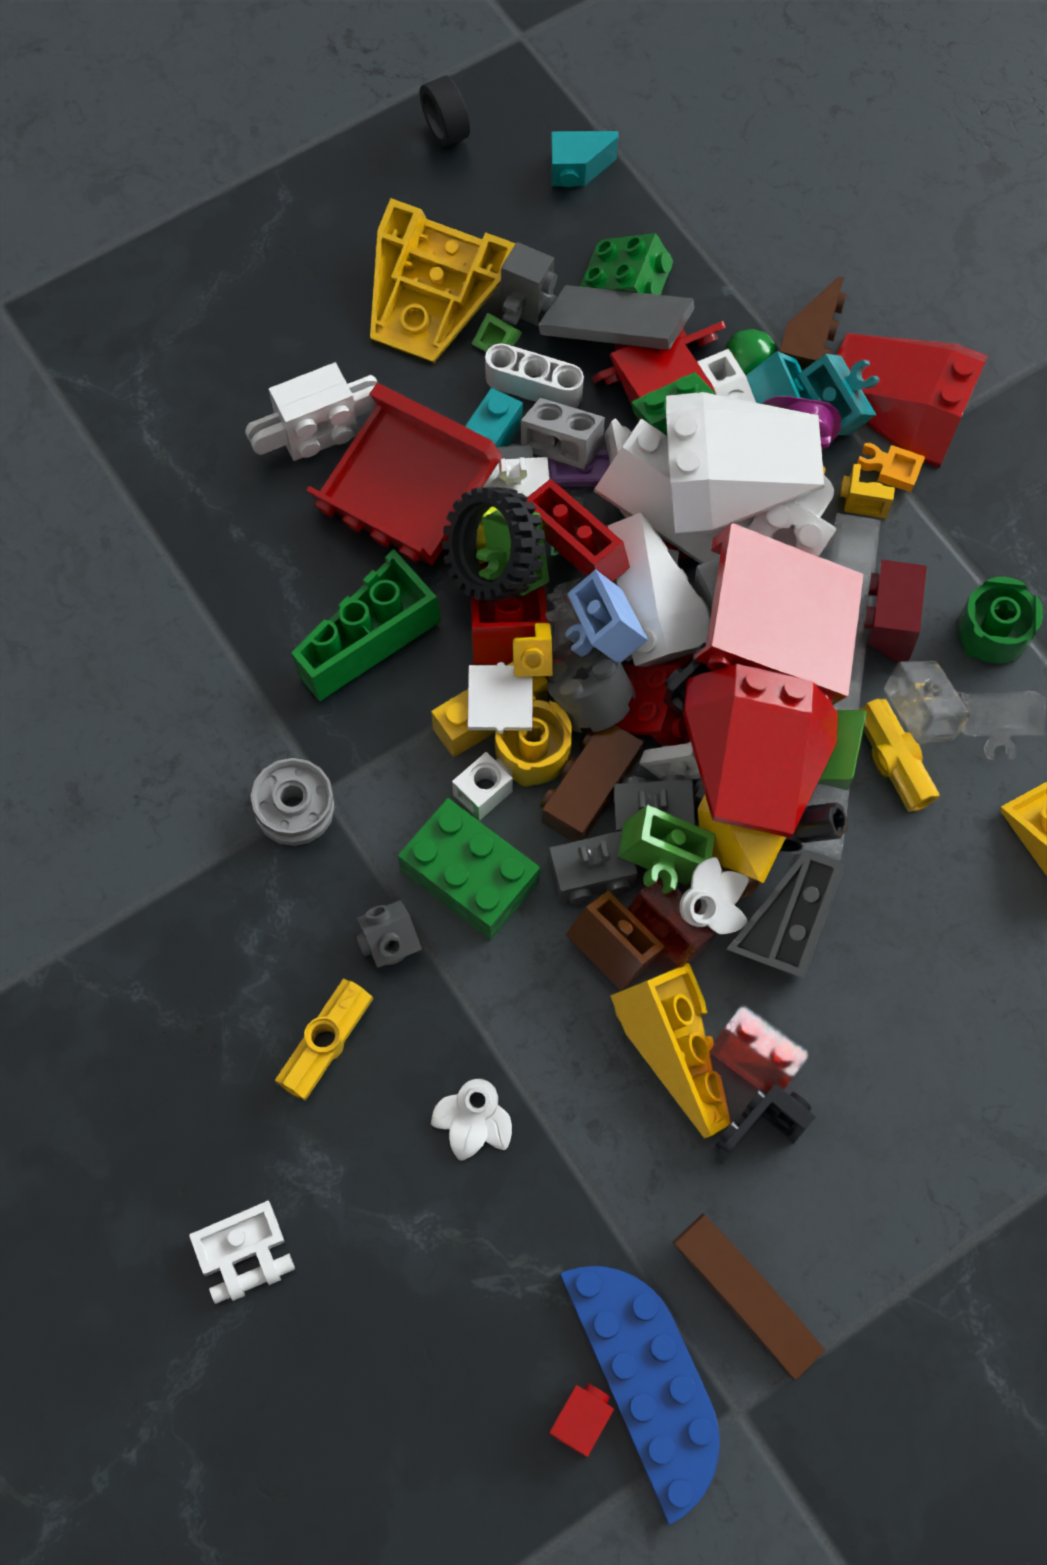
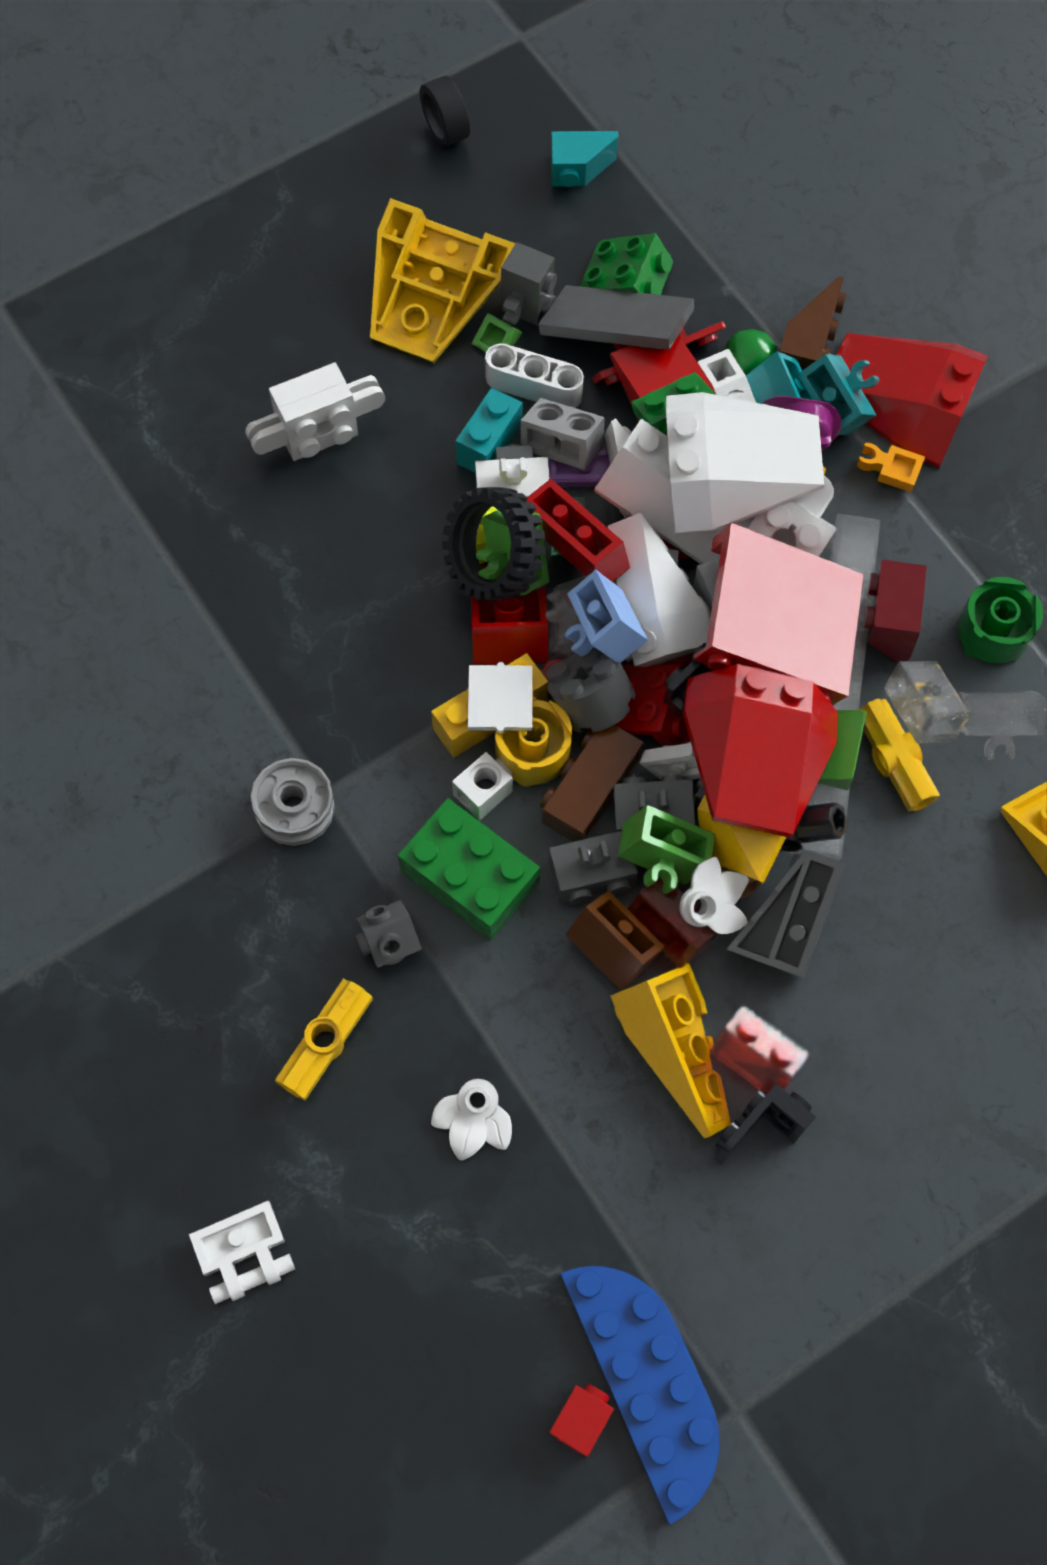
(367, 628): green wedge -> none
(406, 475): red panel -> none
(534, 654): yellow bracket -> none
(748, 1296): reddish brown slope -> none
(865, 498): yellow bracket -> none

